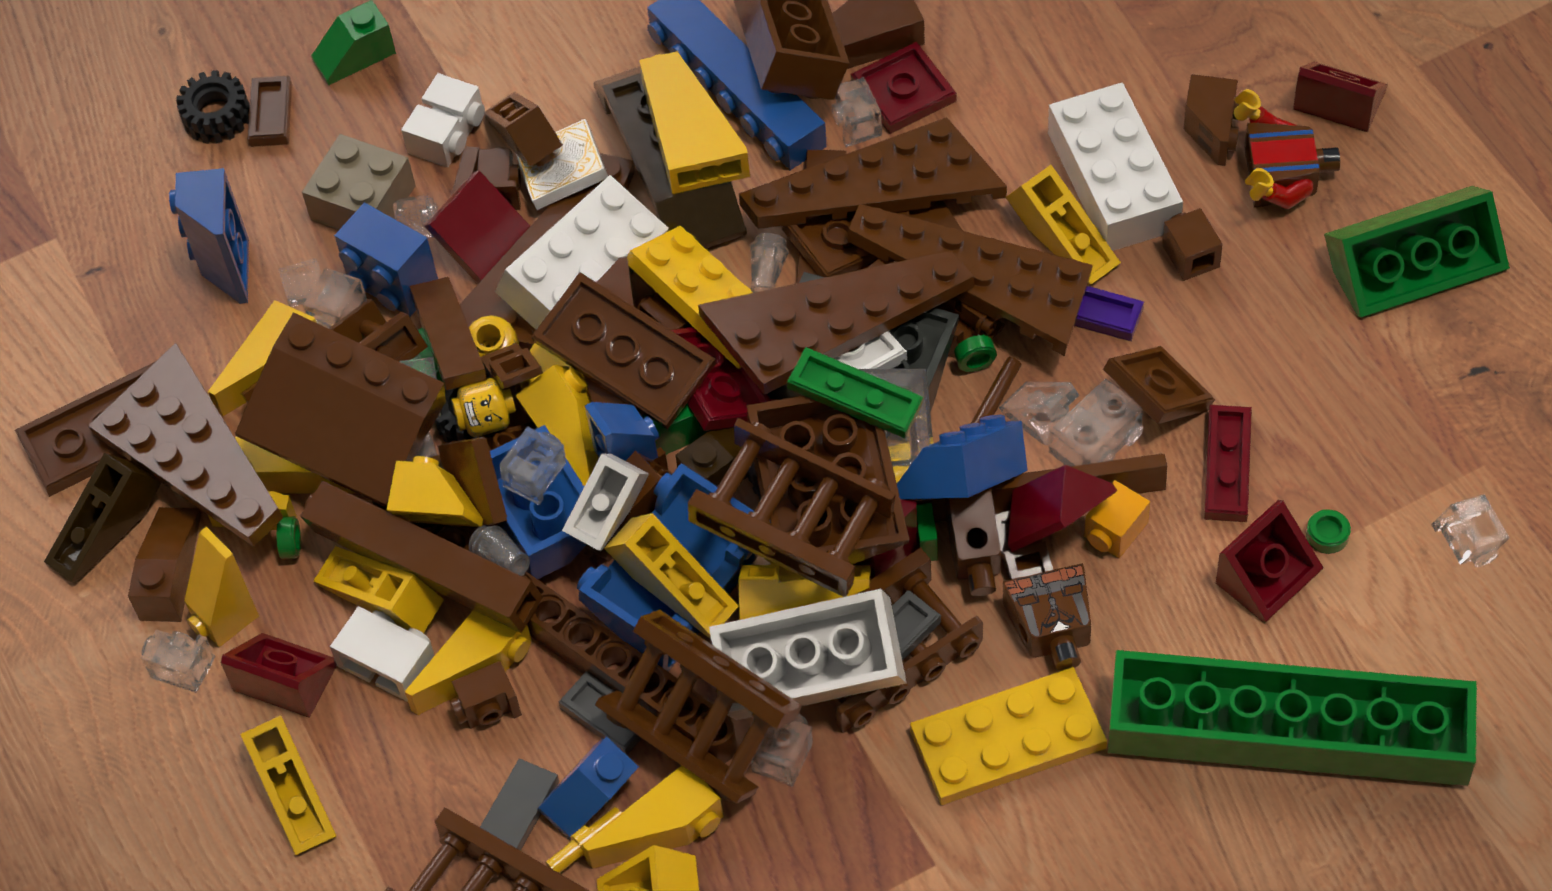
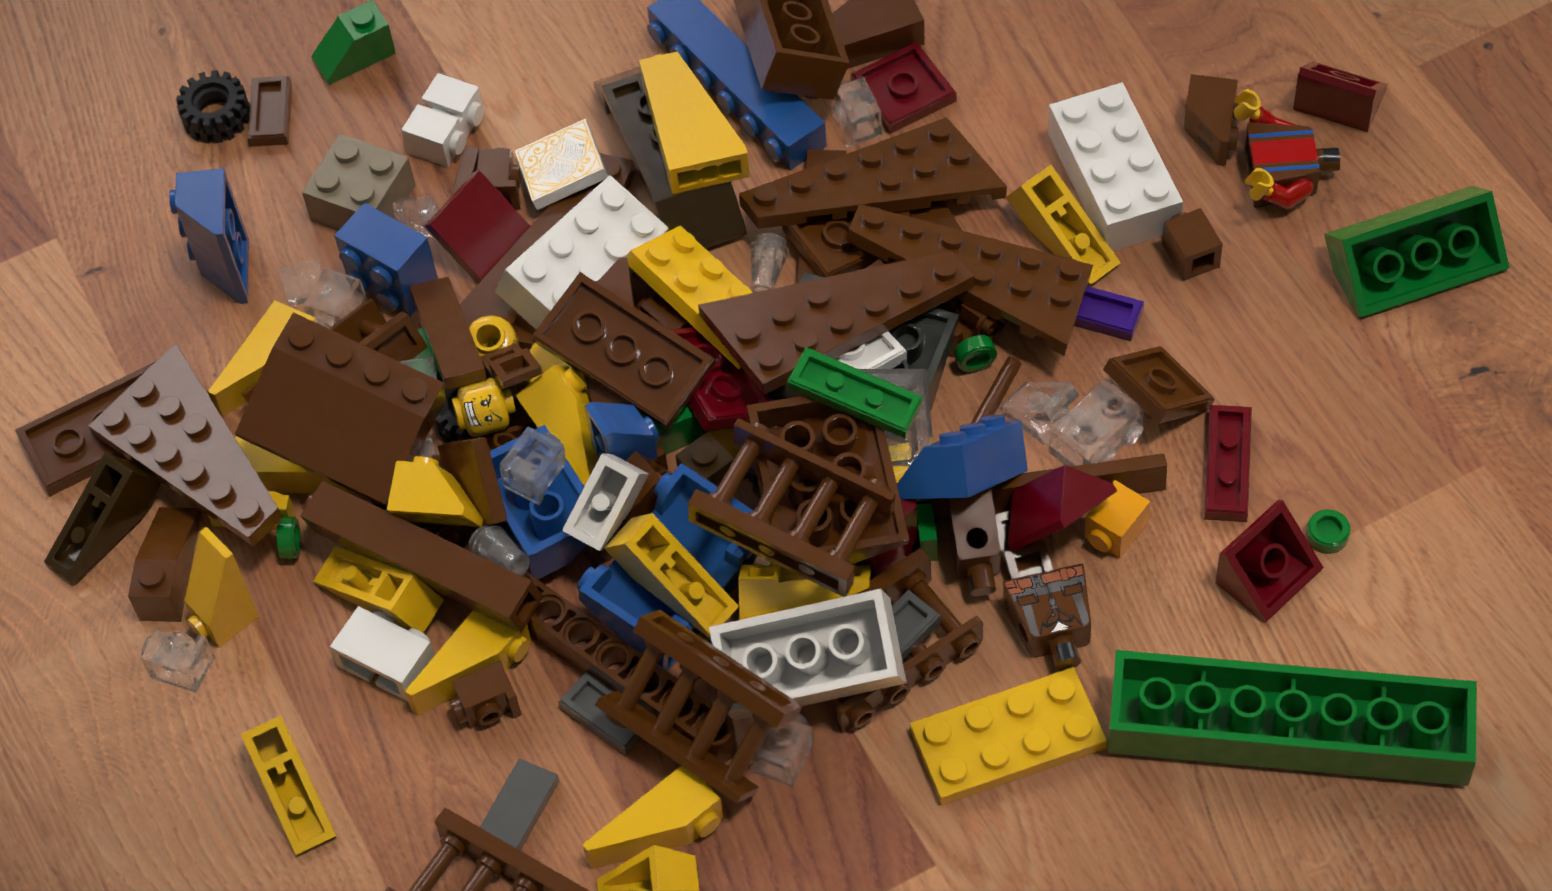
(279, 673): dark red slope -> none
(524, 129): reddish brown slope -> none
(574, 849): yellow bar -> none
(588, 787): blue slope -> none
(1472, 530): clear brick -> none

